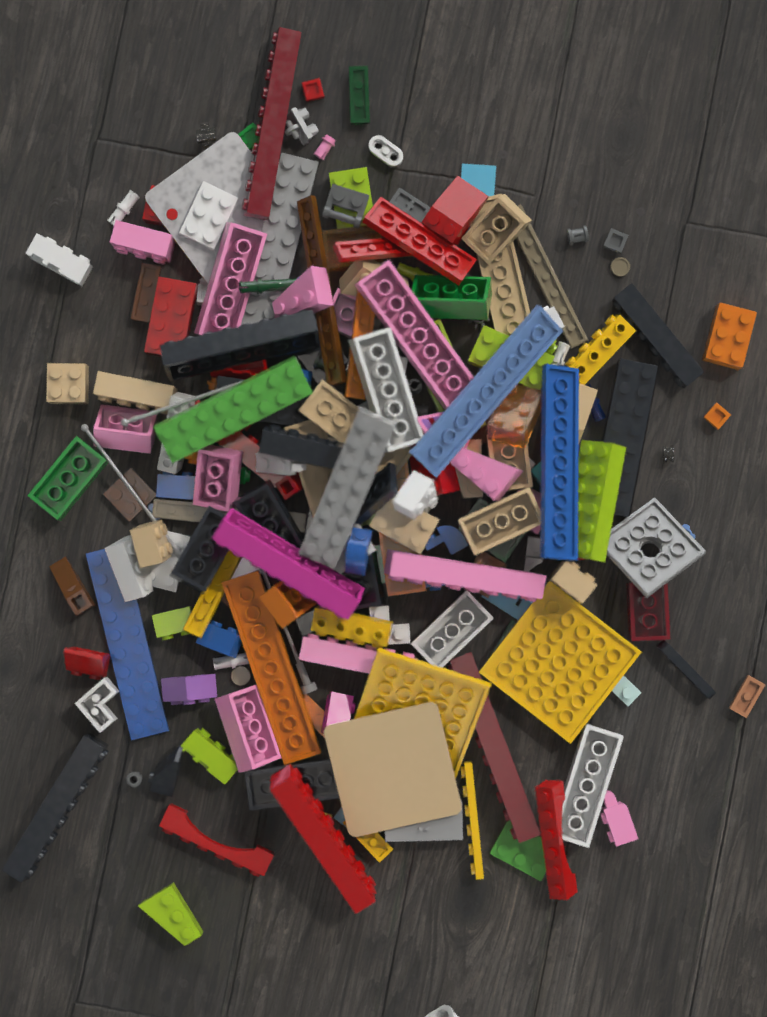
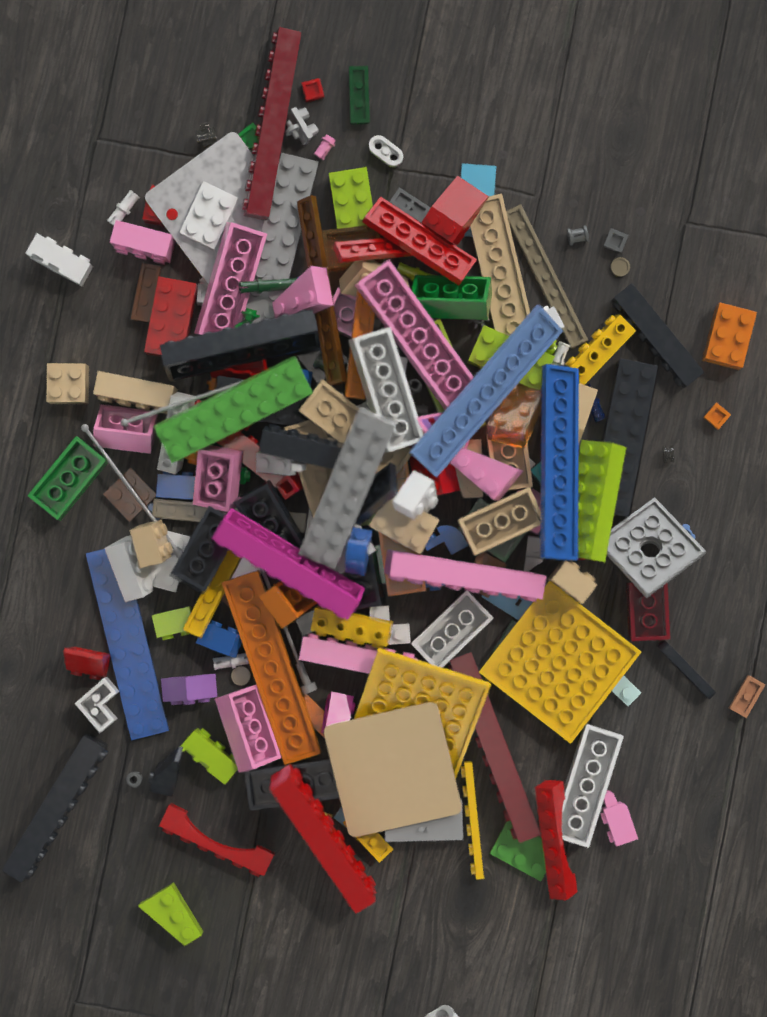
(71, 586): reddish brown slope -> none
(249, 316): none -> green plate
(348, 200): dark grey plate -> none
(496, 228): tan slope -> none

